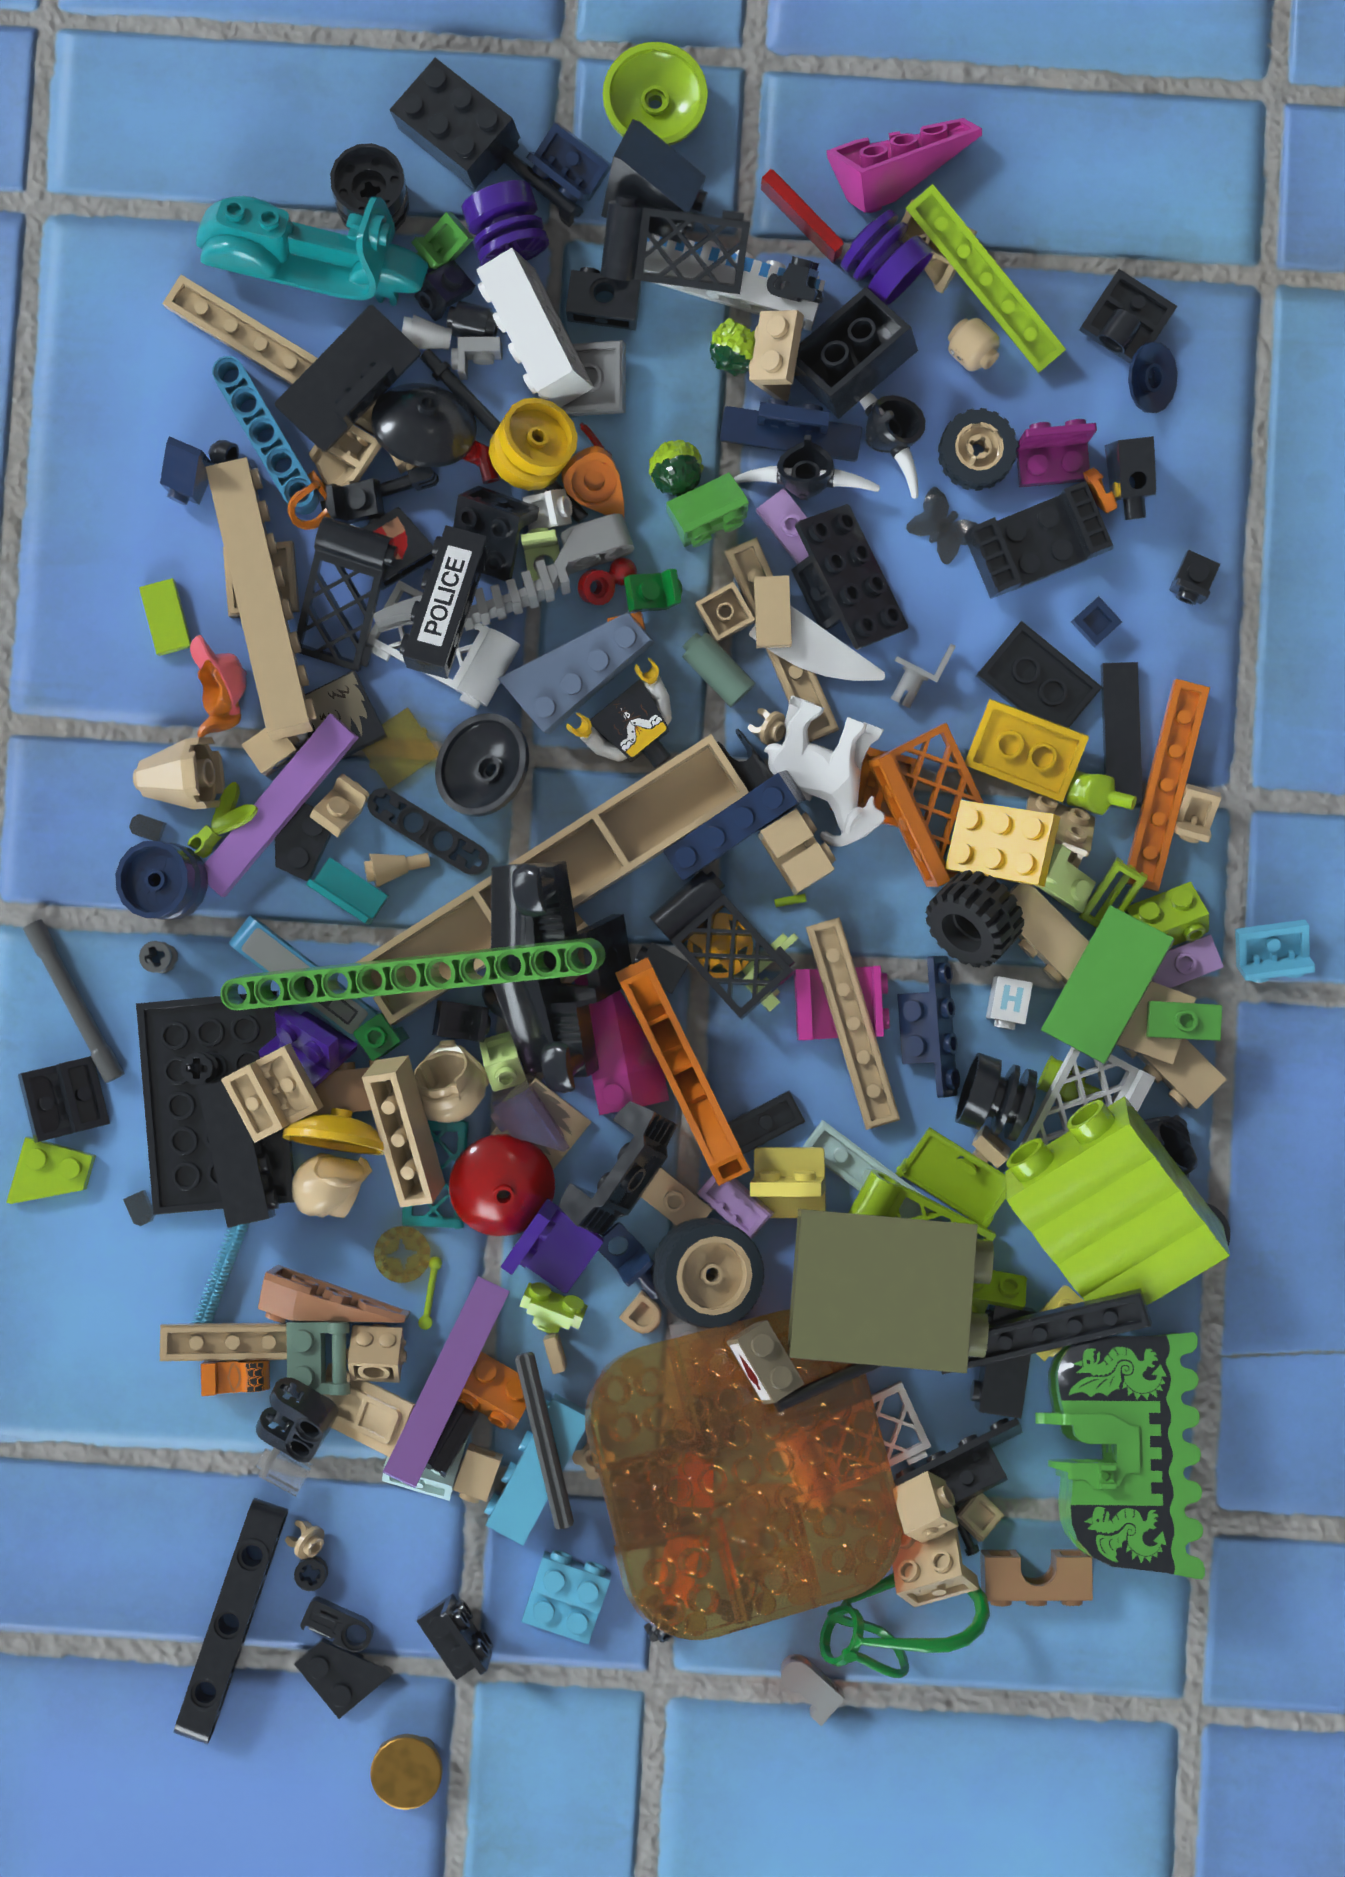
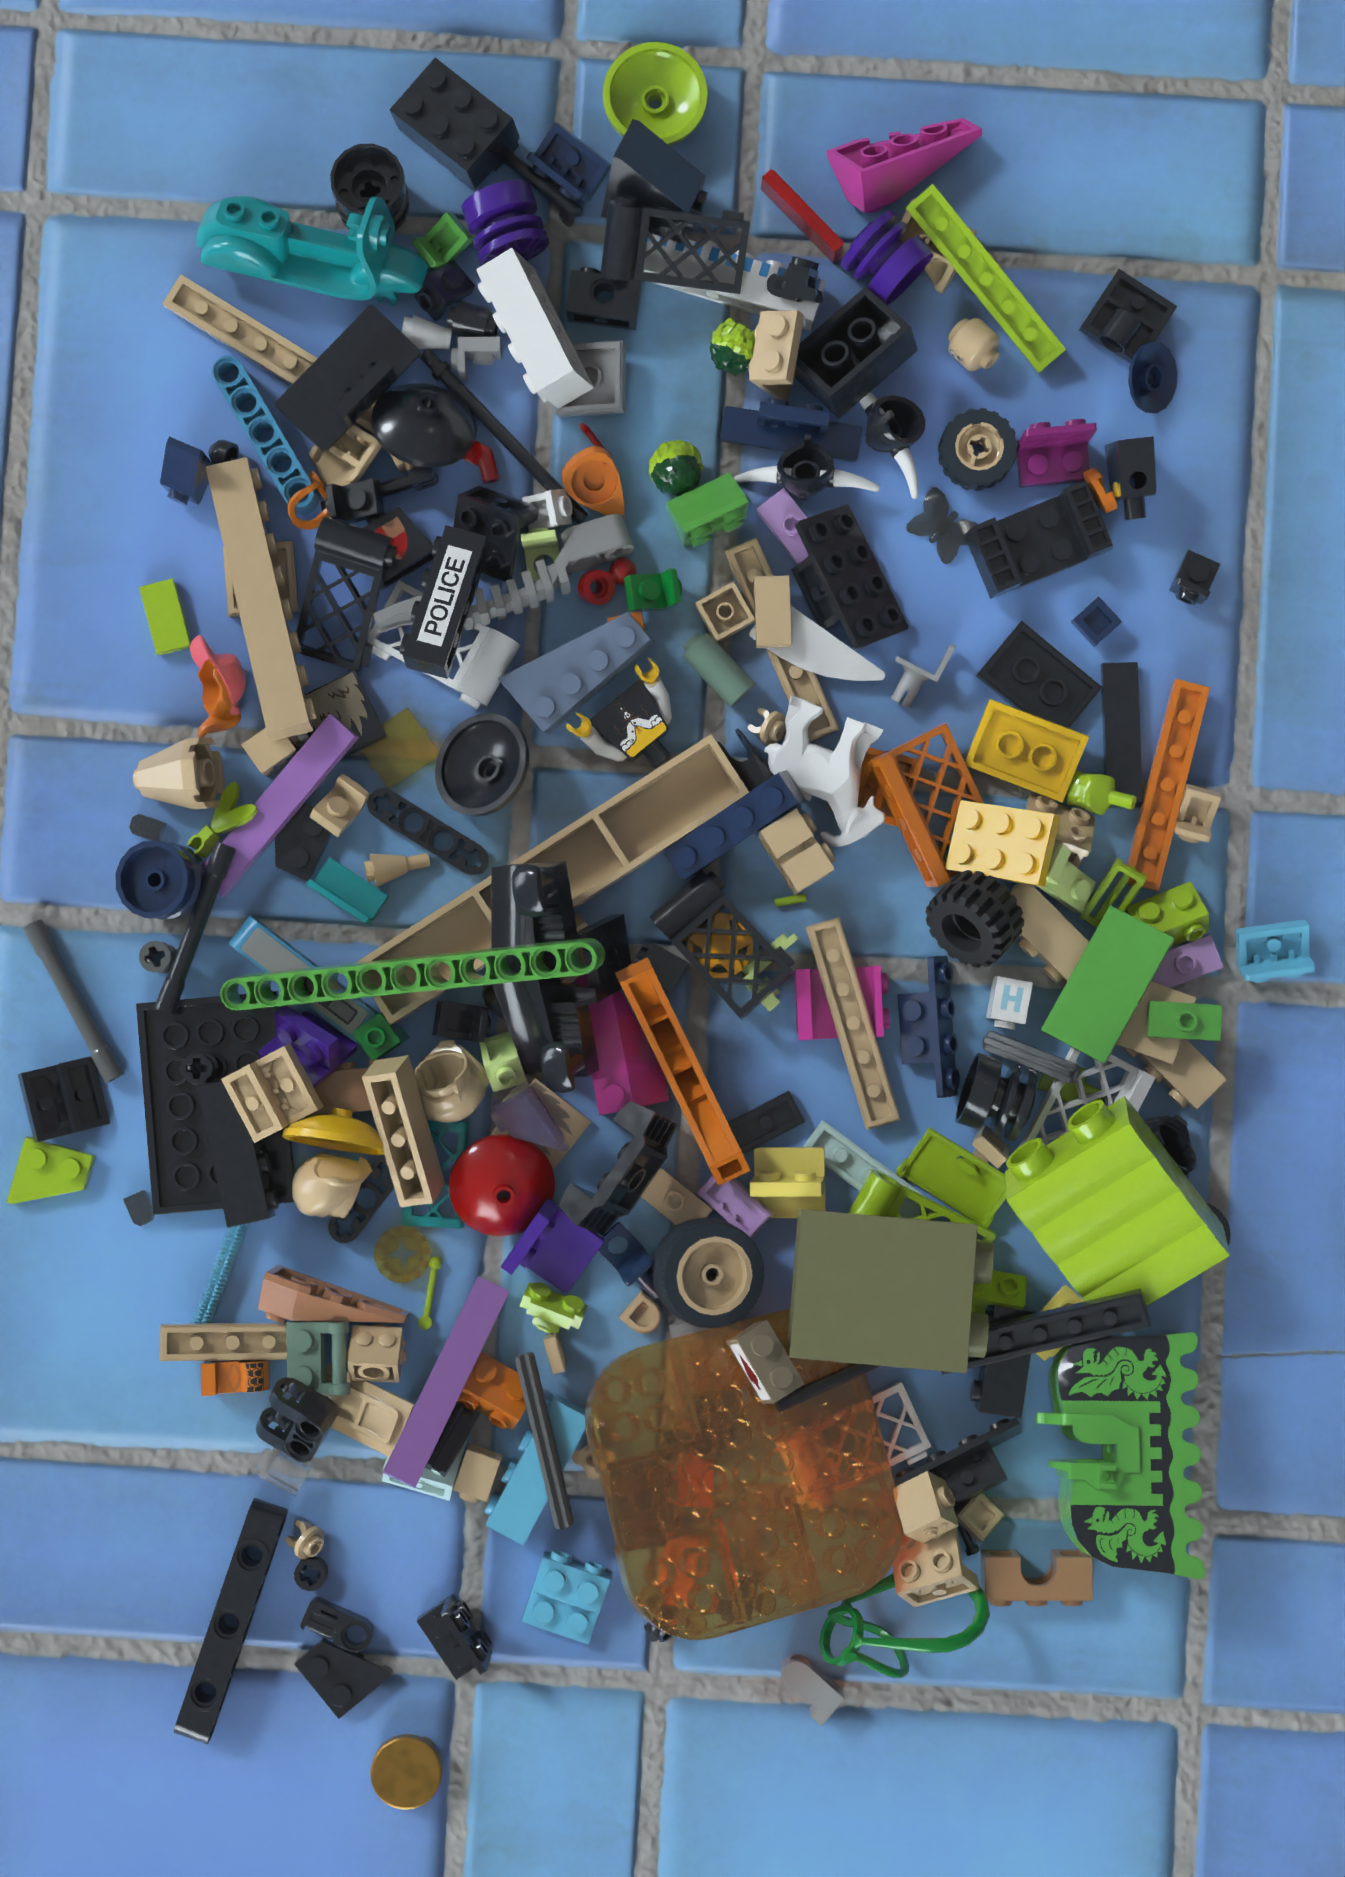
(175, 981): none -> black piece
(358, 1225): none -> black beam
(533, 444): yellow wheel -> none
(1031, 1057): none -> black axle

